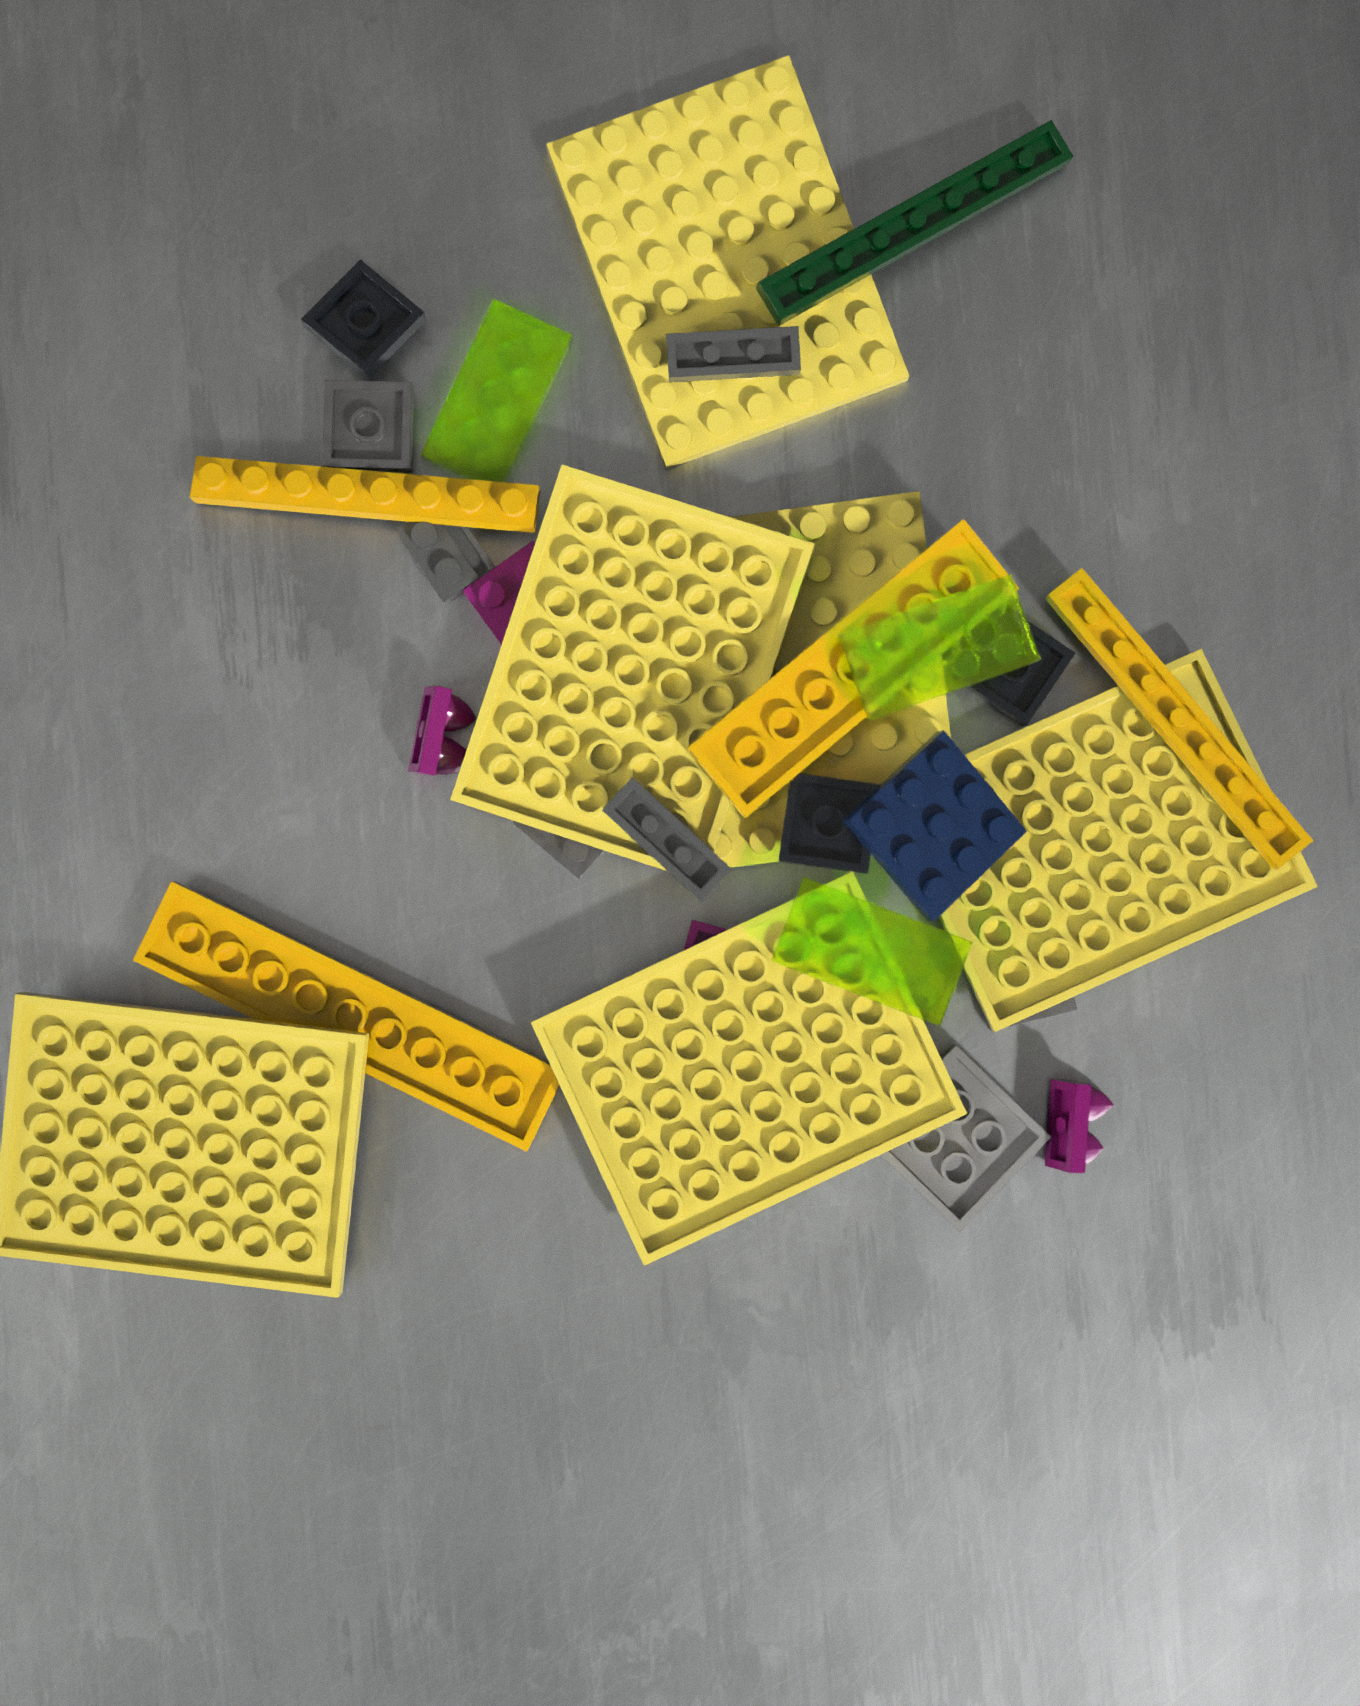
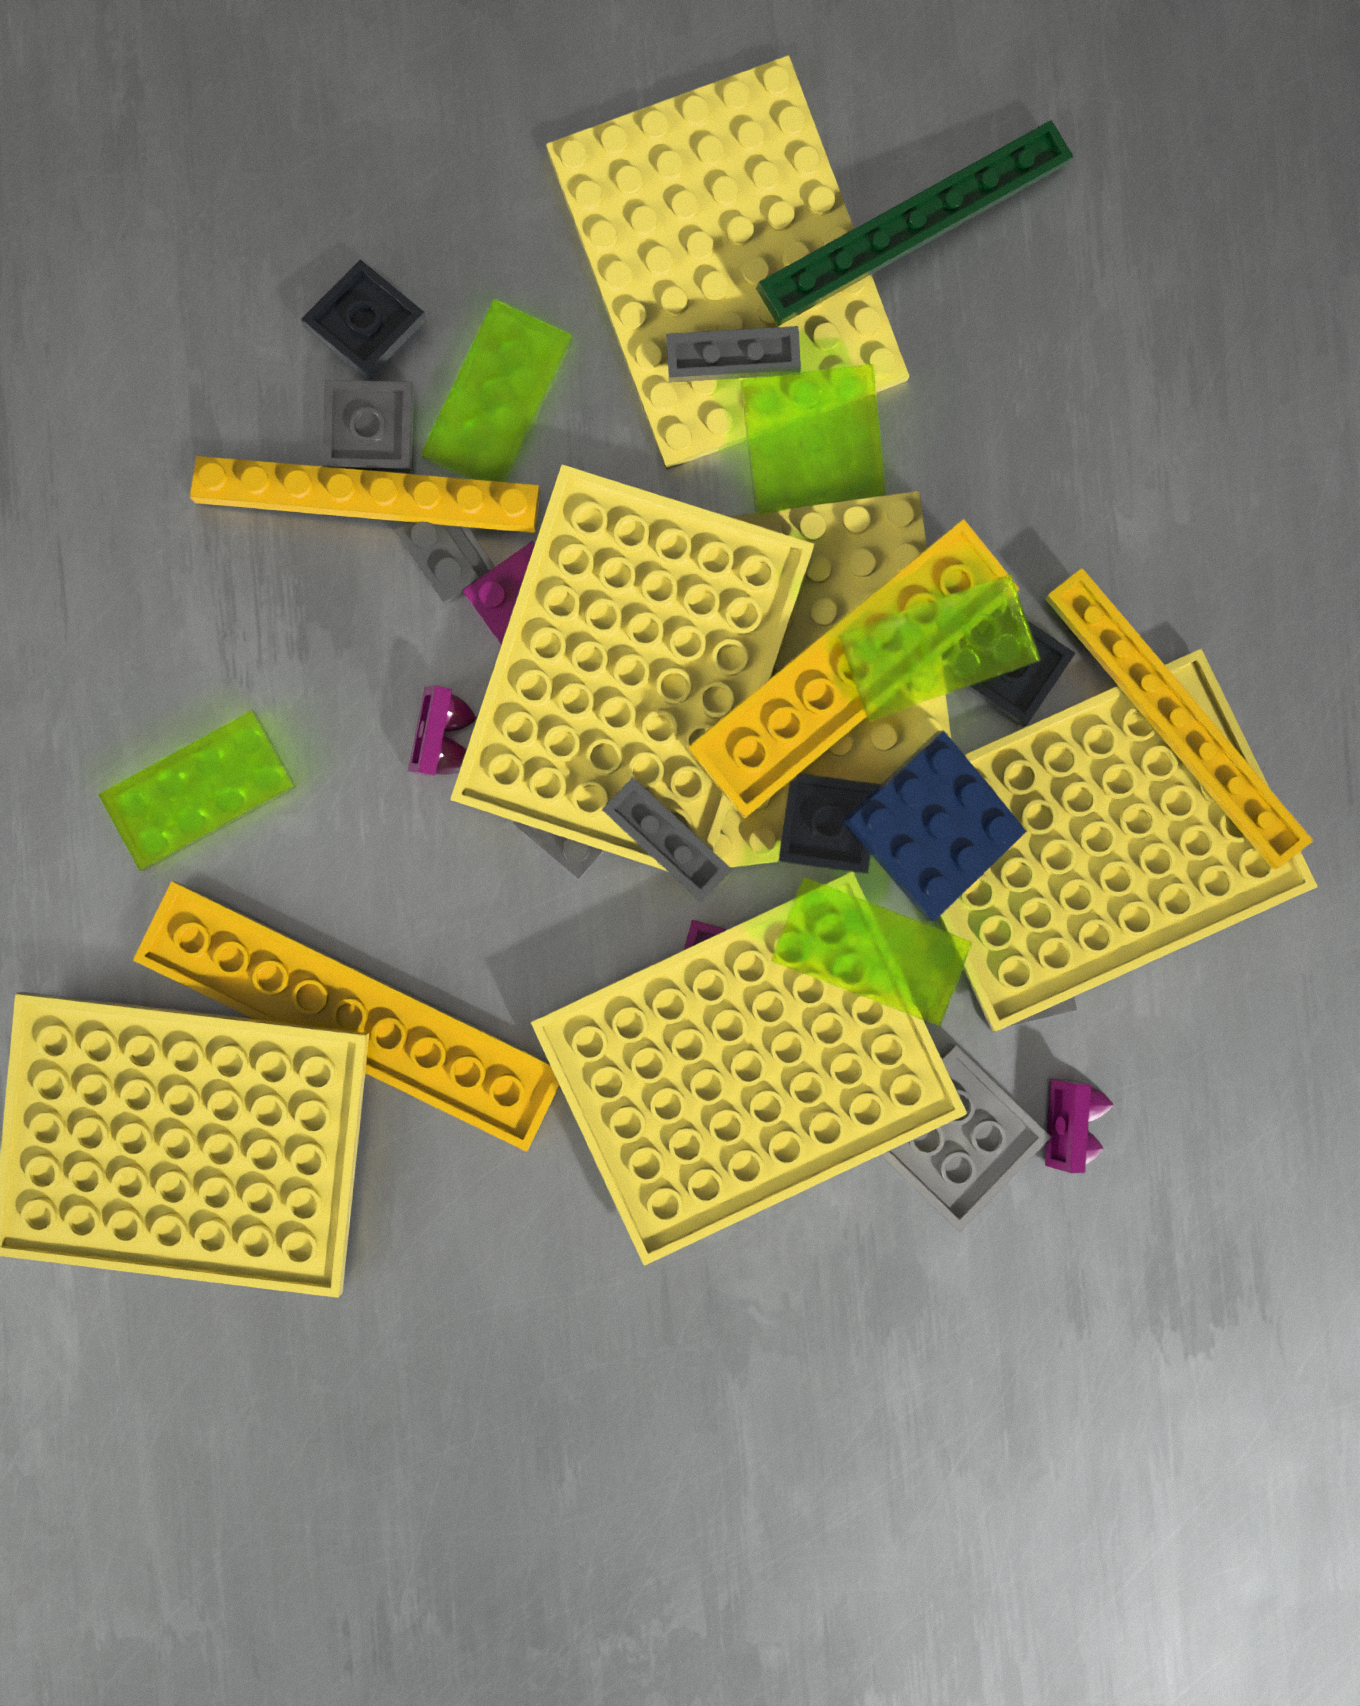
(197, 790): none -> clear neon green plate
(813, 438): none -> clear neon green plate

